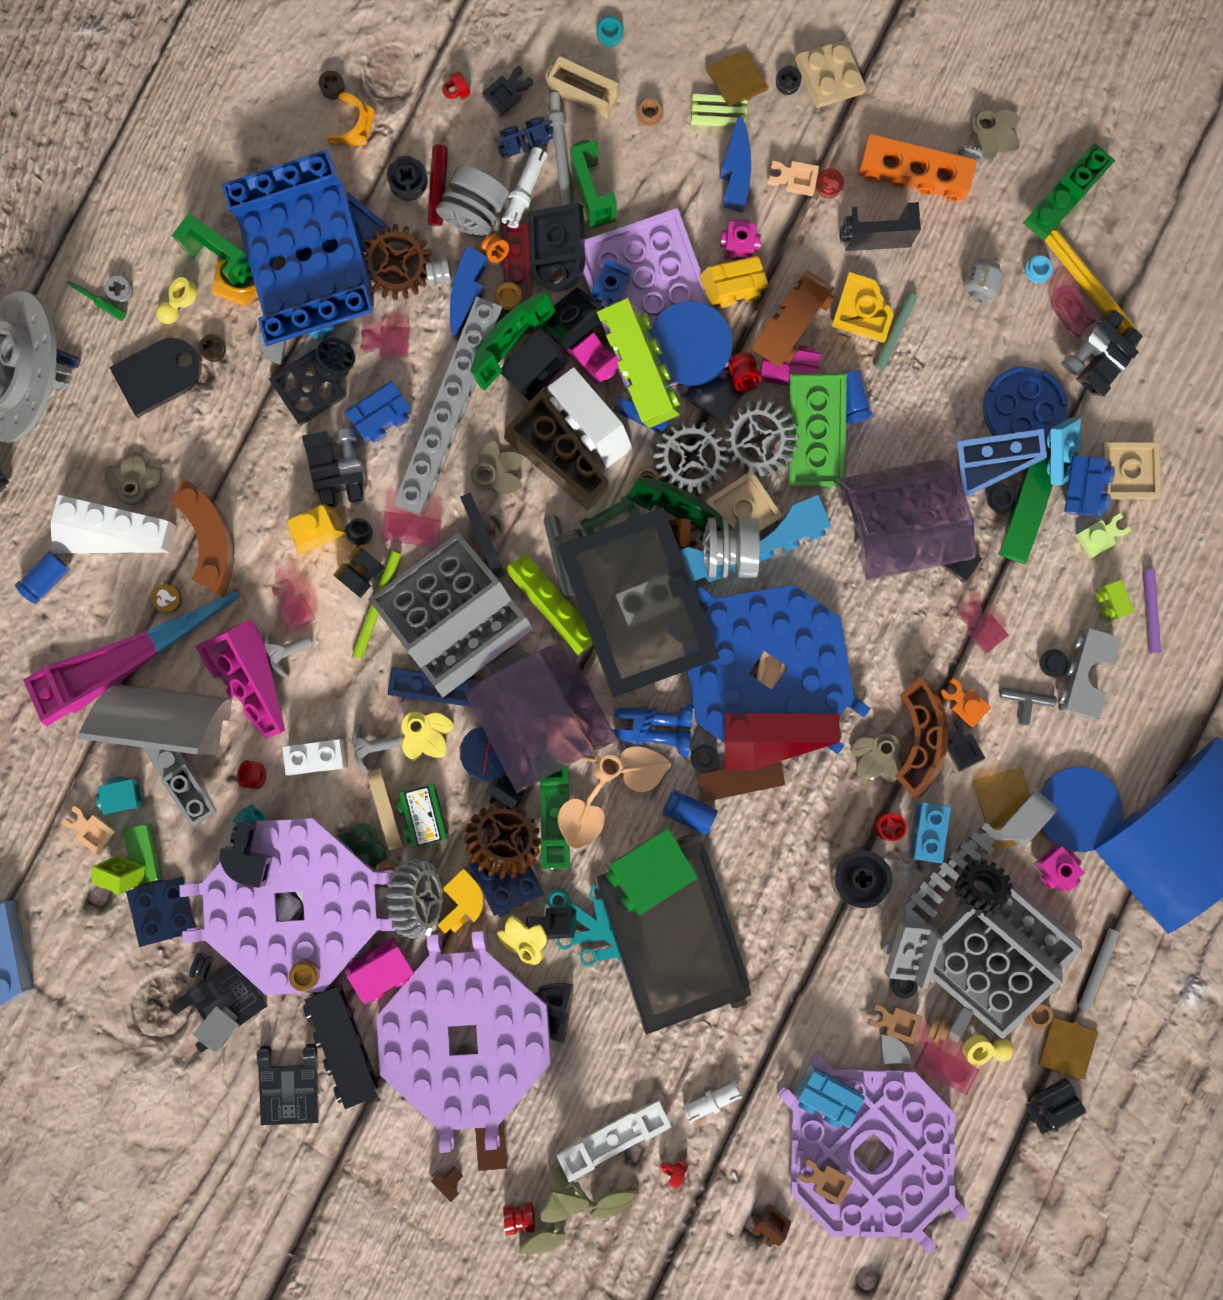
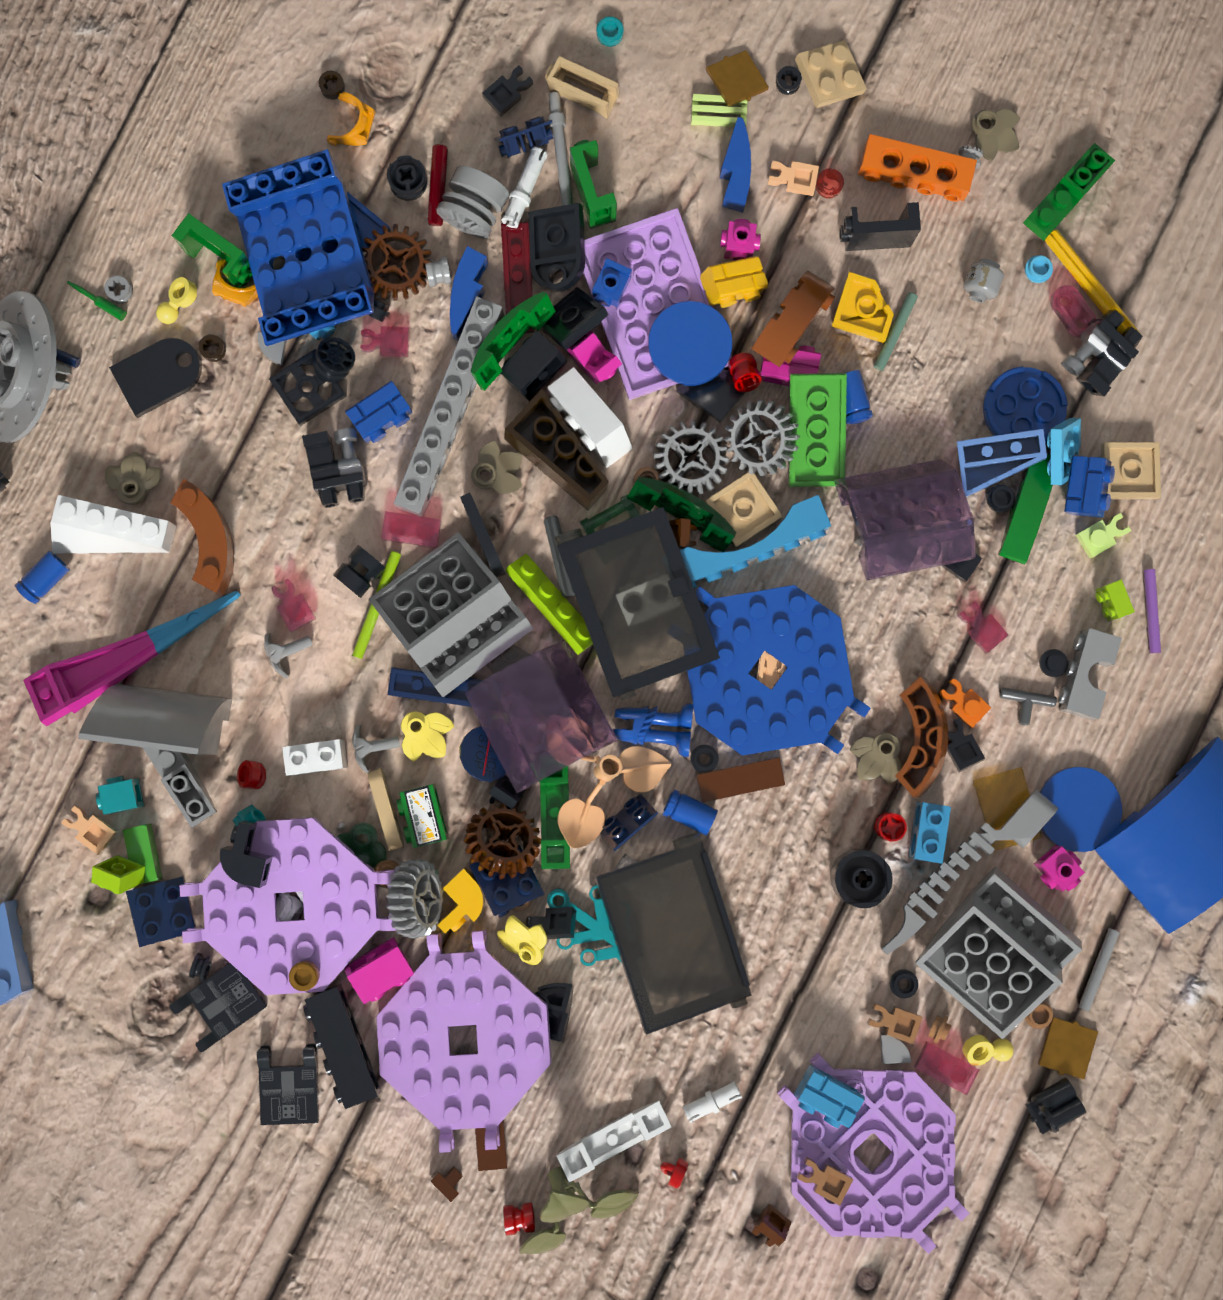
(166, 598): pearl gold tile -> none
(216, 1028): light grey brick -> none
(243, 665): dark pink wedge -> none
(315, 528): yellow torso -> none
(358, 526): black plate -> none
(379, 311): none -> black plate
(459, 84): red tile -> none
(491, 242): orange bush -> none
(508, 296): pearl gold tile -> none
(627, 409): blue tile -> none
(628, 821): none -> dark blue hinge
(641, 362): lime wedge -> none
(650, 872): green panel -> none
(653, 105): medium nougat plate -> none
(732, 547): light grey wheel -> none
(768, 738): dark red wedge -> none
(914, 953): light grey bracket -> none
(960, 1025): light grey tile -> none
(973, 897): black tyre -> none

